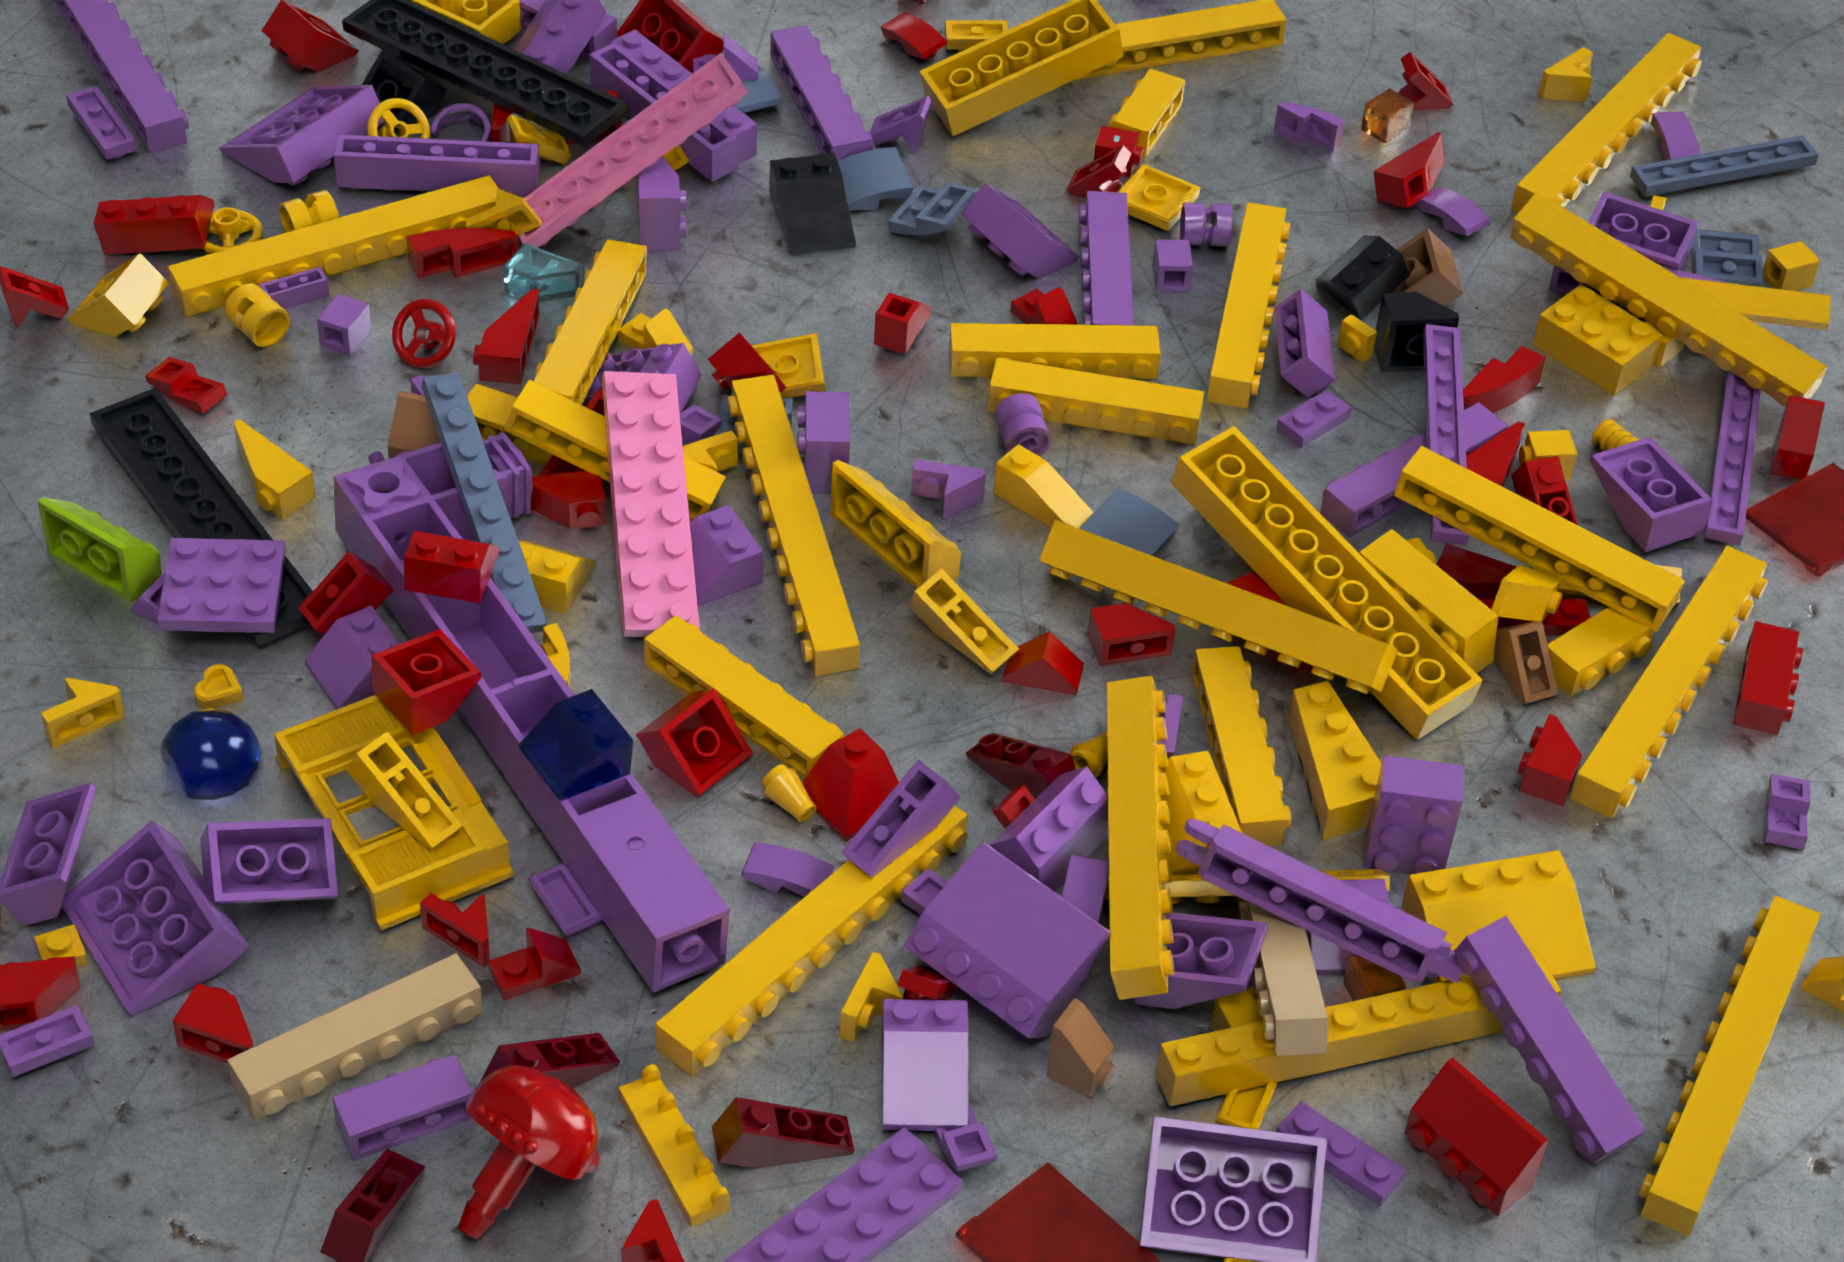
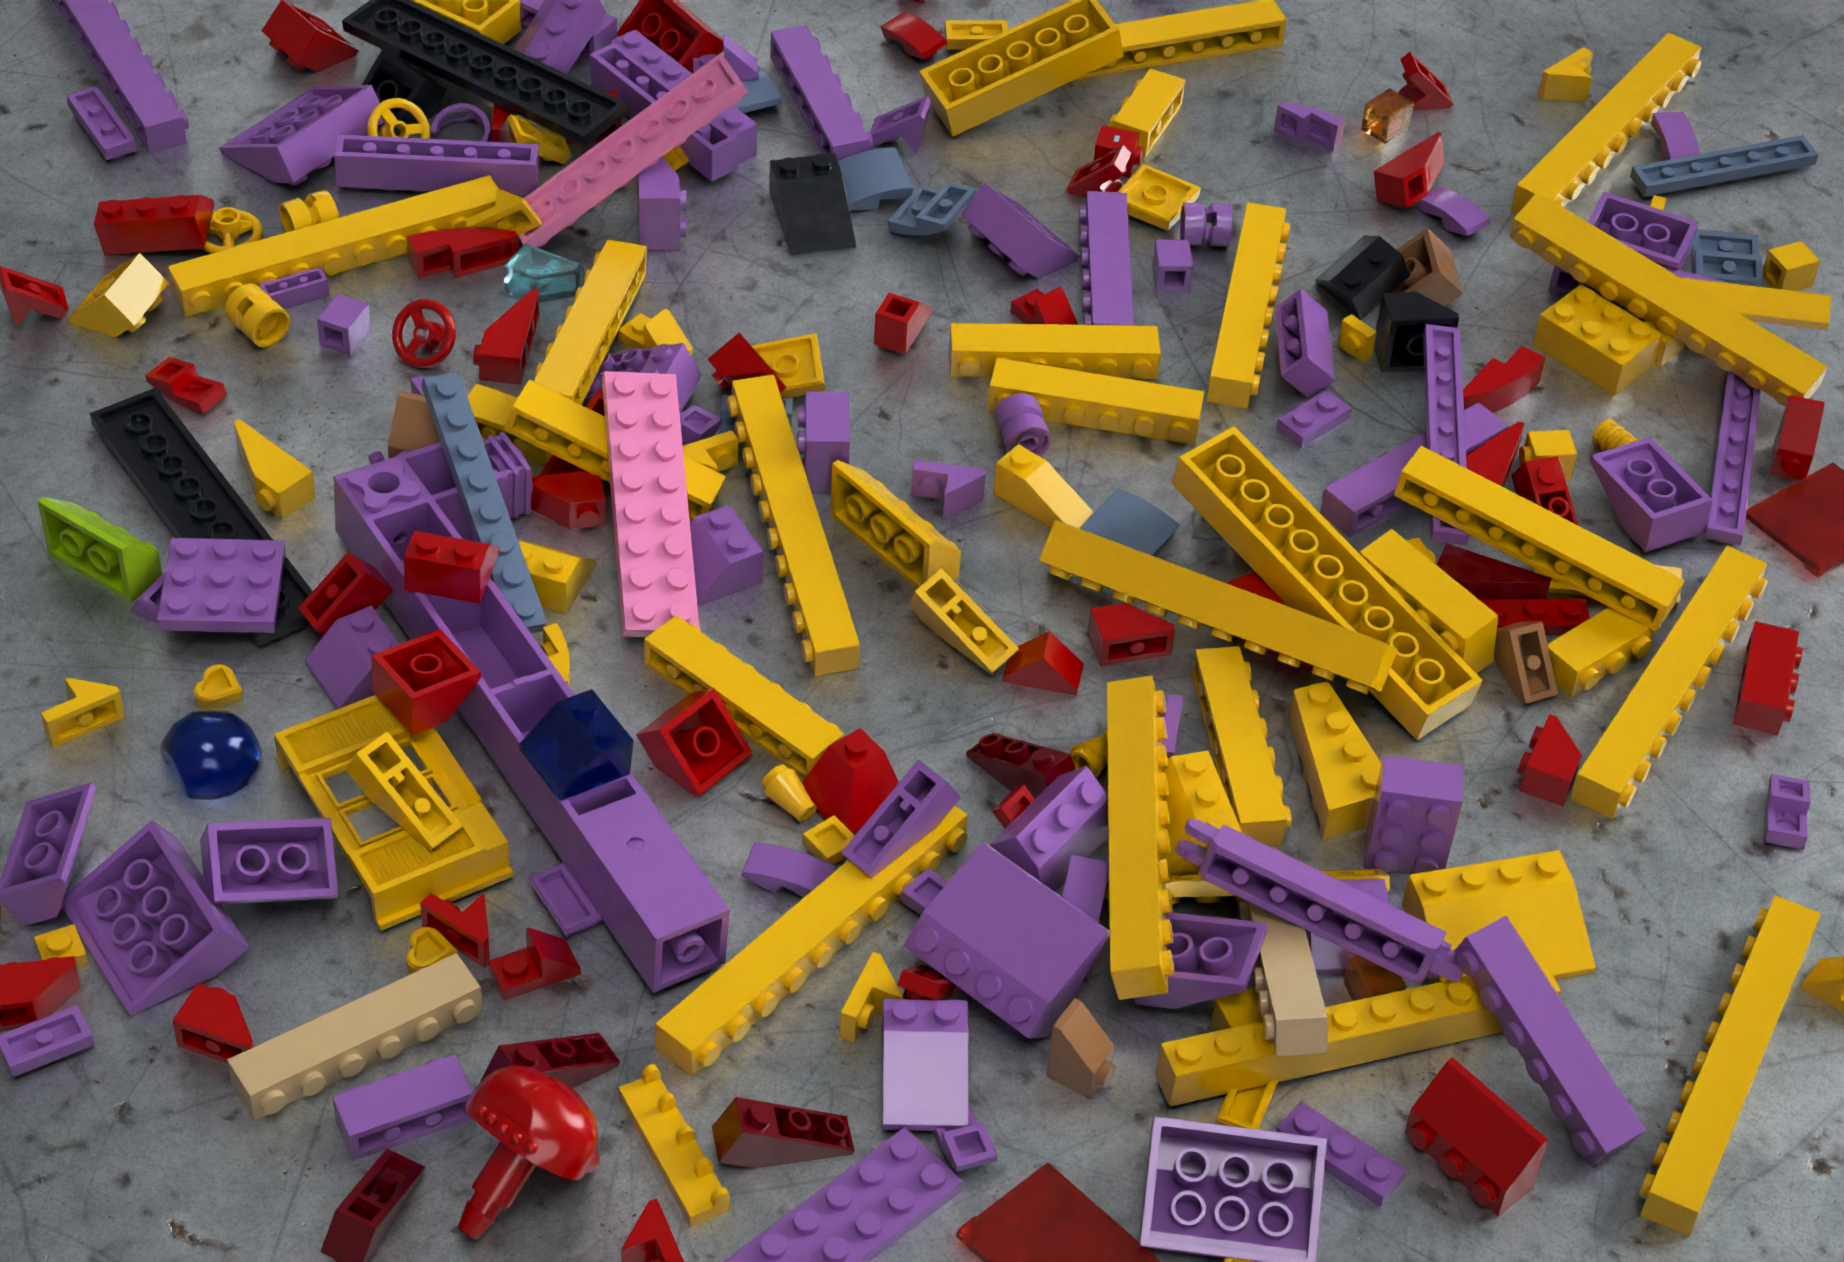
(427, 948): none -> yellow tile
(828, 840): none -> yellow plate
(1527, 595): yellow slope -> none

